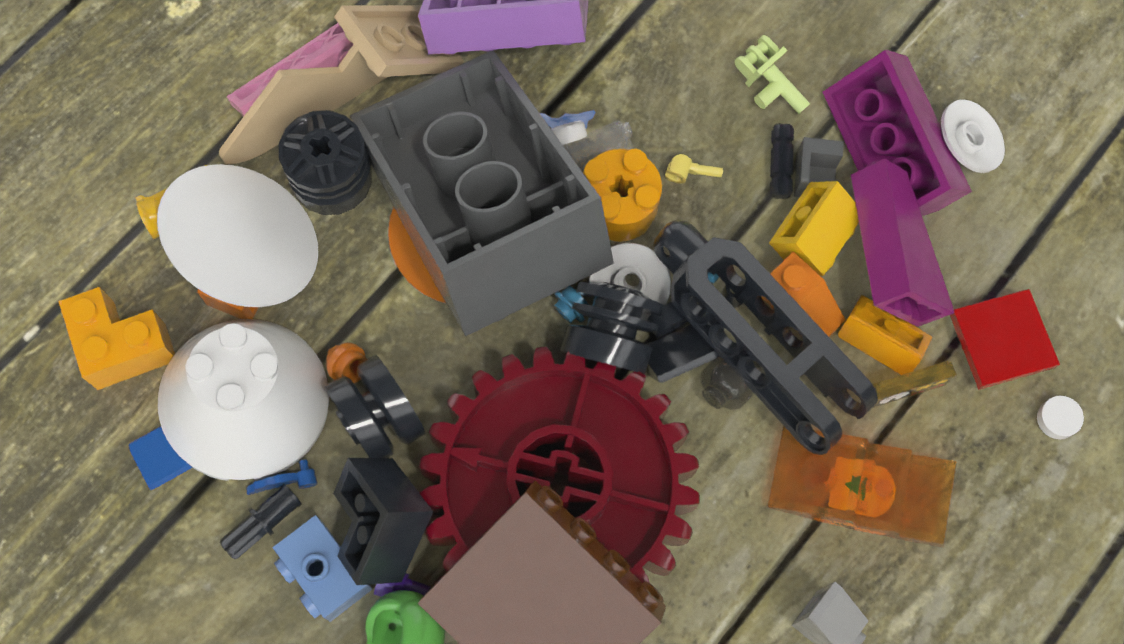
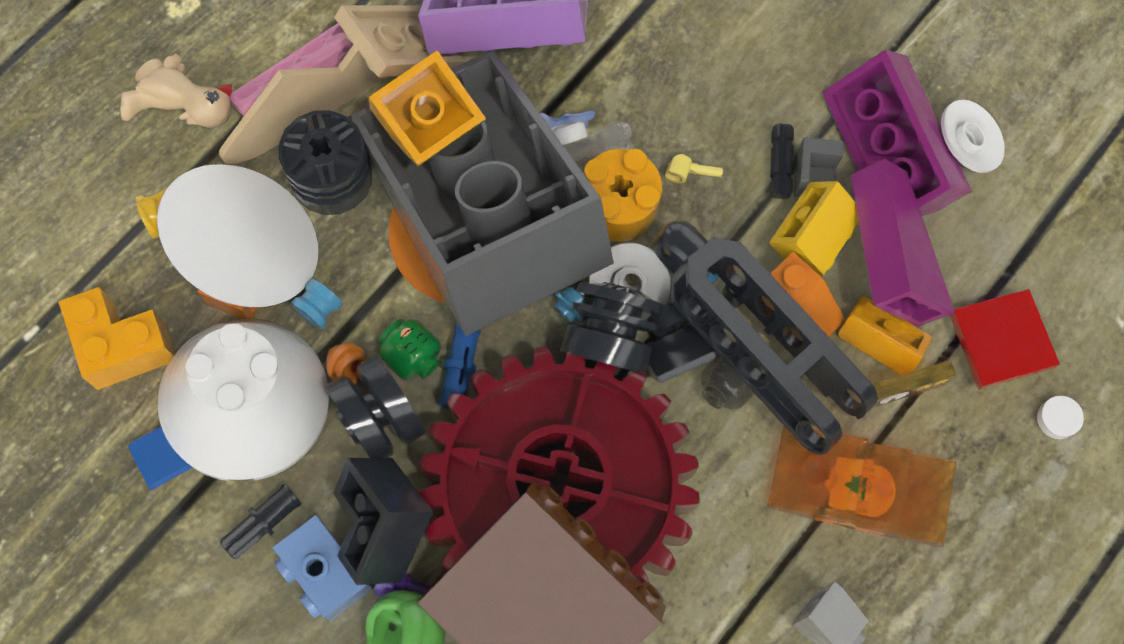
(167, 88): none -> tan animal
(306, 479): blue piece -> none
(316, 304): none -> dark azure wheel
(410, 349): none -> green head
(425, 109): none -> light orange slope
(459, 365): none -> blue pin
(777, 80): yellowish green arm -> none

